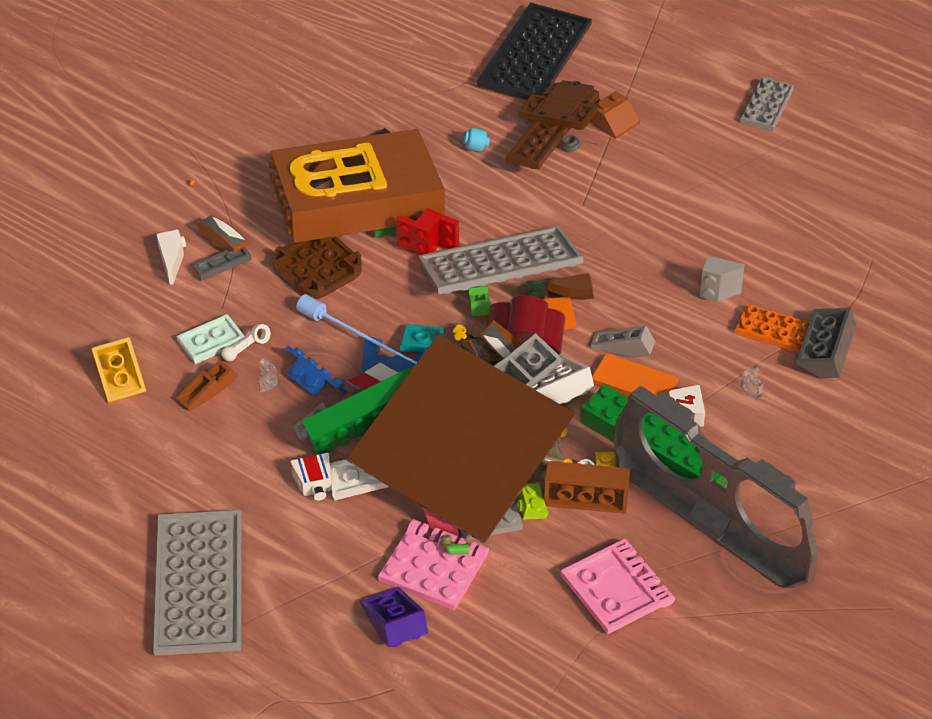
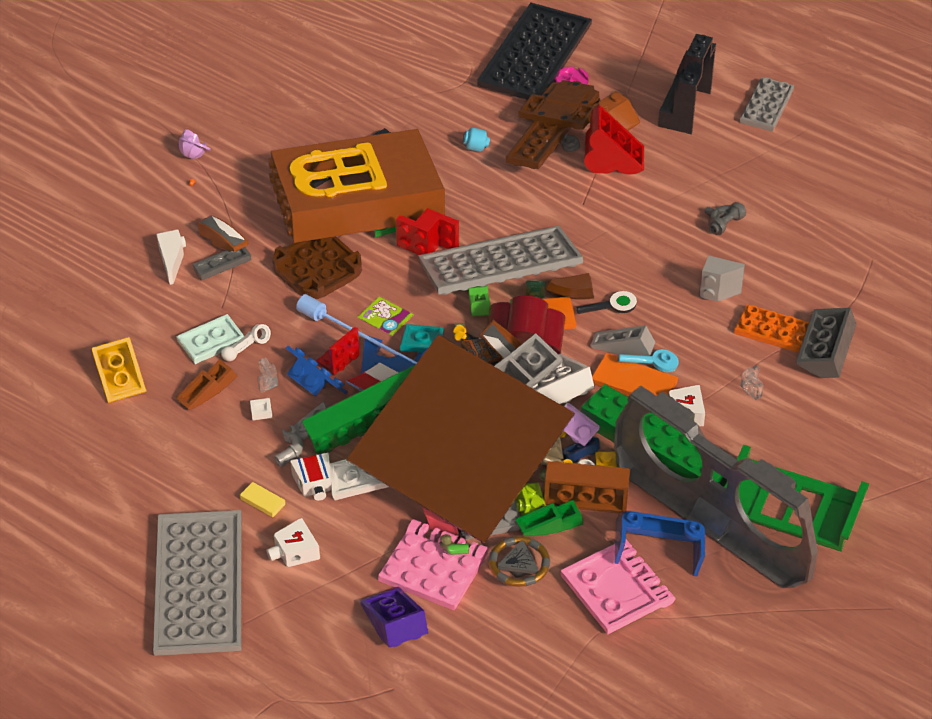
(190, 145): none -> lavender piece
(261, 409): none -> white plate
(262, 499): none -> light yellow tile
(293, 451): none -> light grey piece
(294, 545): none -> white torso
(341, 353): none -> red bracket
(385, 316): none -> sticker
(519, 561): none -> piece
(550, 519): none -> green slope
(572, 74): none -> dark pink tile
(577, 450): none -> dark blue plate
(580, 427): none -> lavender bracket
(611, 146): none -> red brick
(620, 302): none -> piece
(661, 359): none -> medium azure piece
(661, 527): none -> blue windscreen
(693, 75): none -> black panel
(717, 224): none -> dark grey piece
(834, 516): none -> green piece

